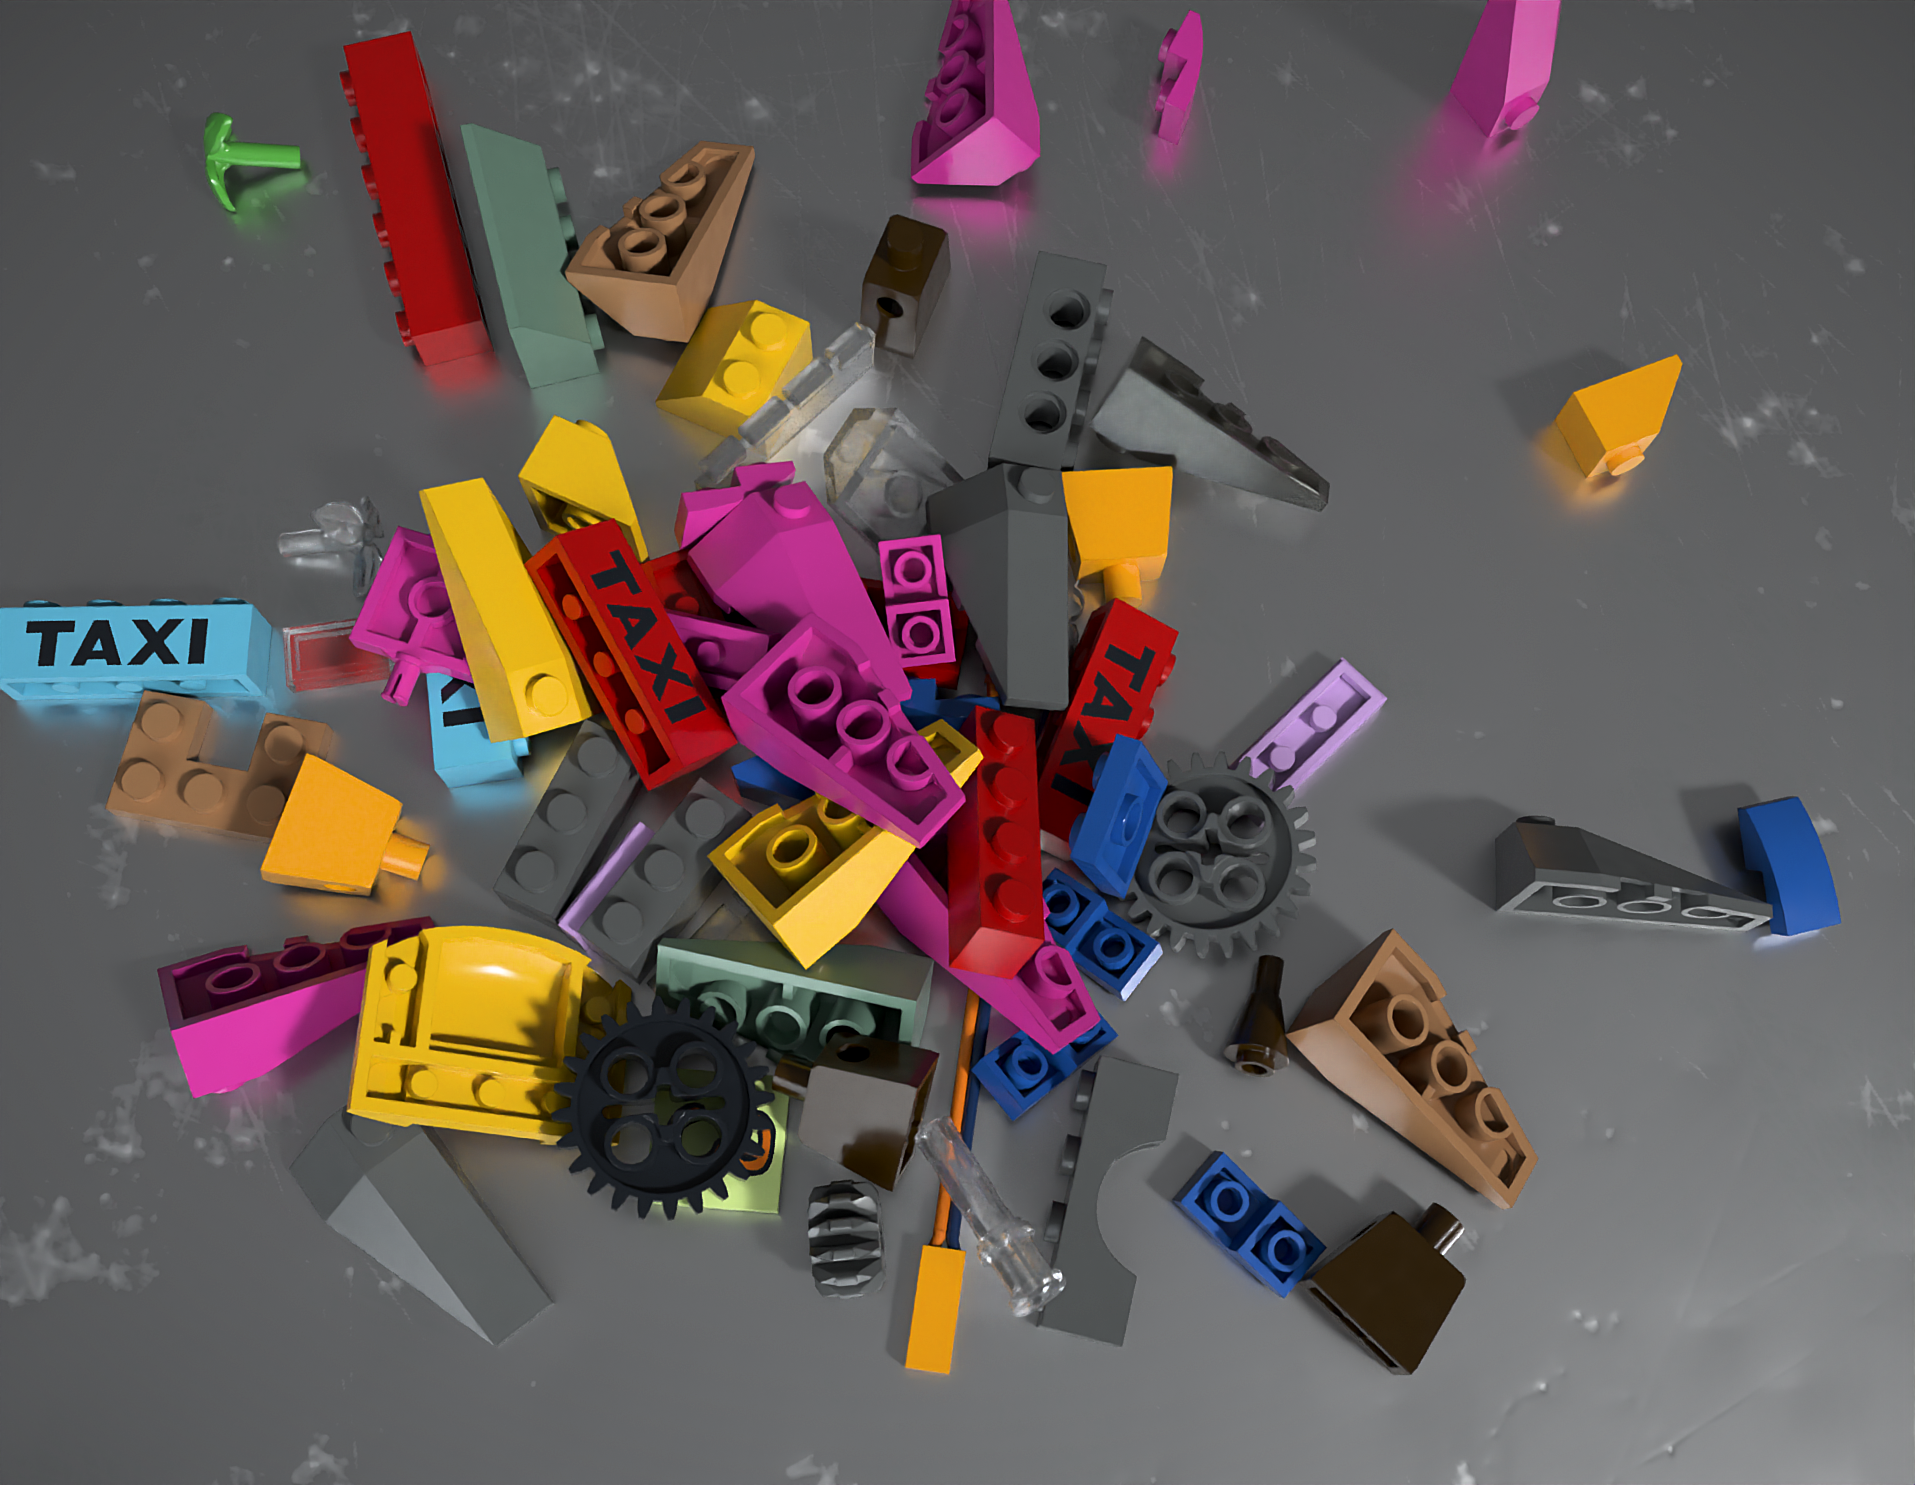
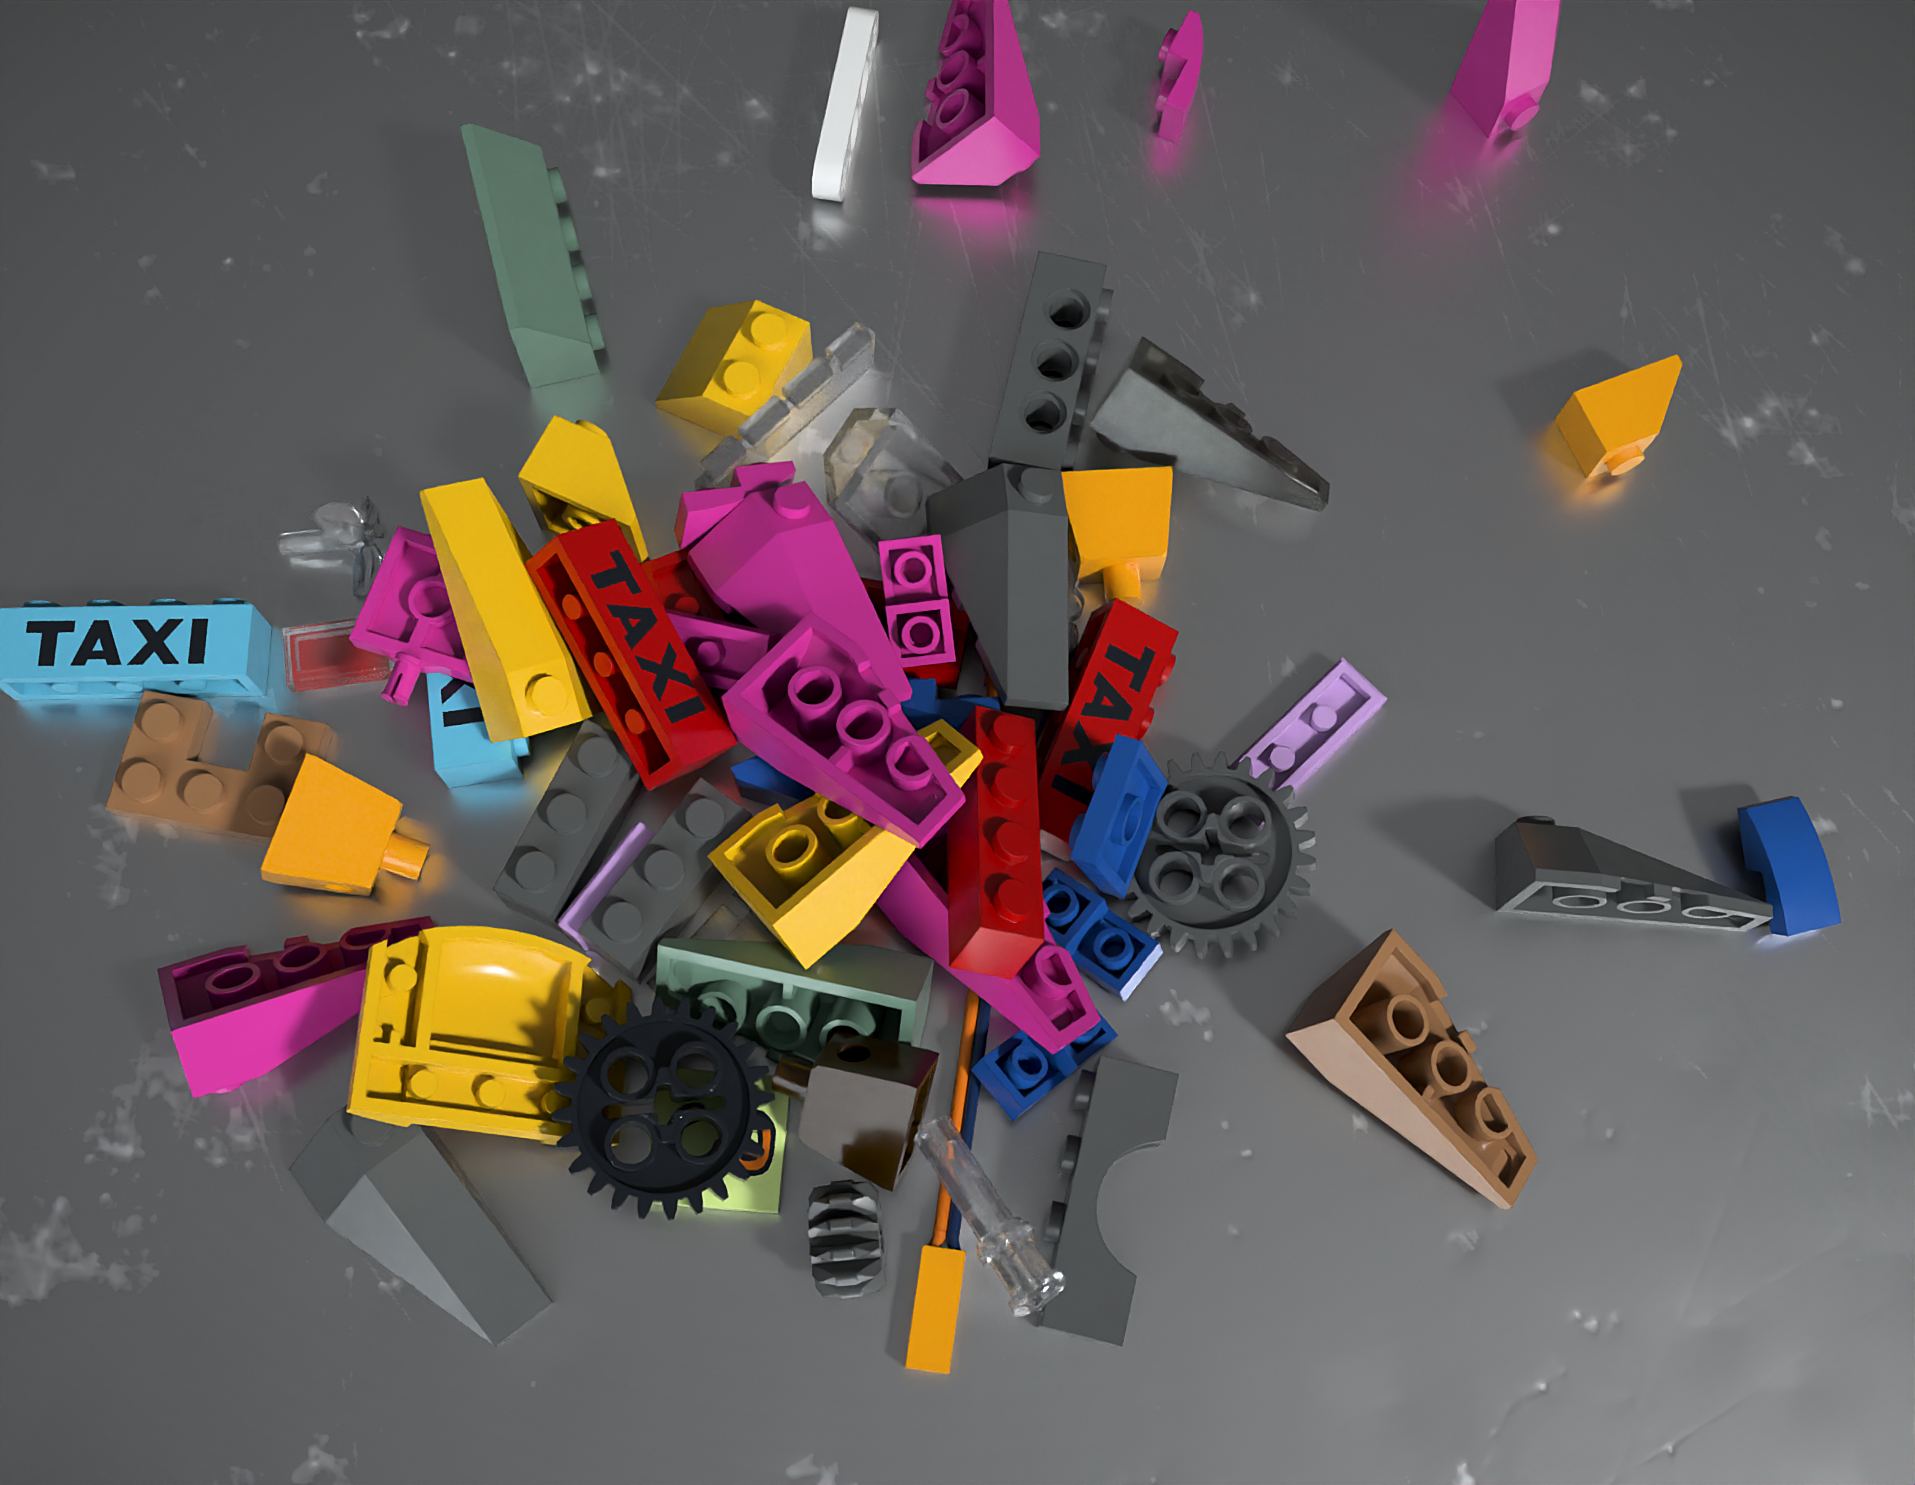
(223, 153): bright green plant -> none
(416, 200): red brick -> none
(667, 250): medium nougat wedge -> none
(845, 104): none -> white beam
(912, 270): dark brown torso -> none
(1249, 1224): blue slope -> none
(1259, 1036): dark brown cone -> none
(1392, 1285): dark brown torso -> none

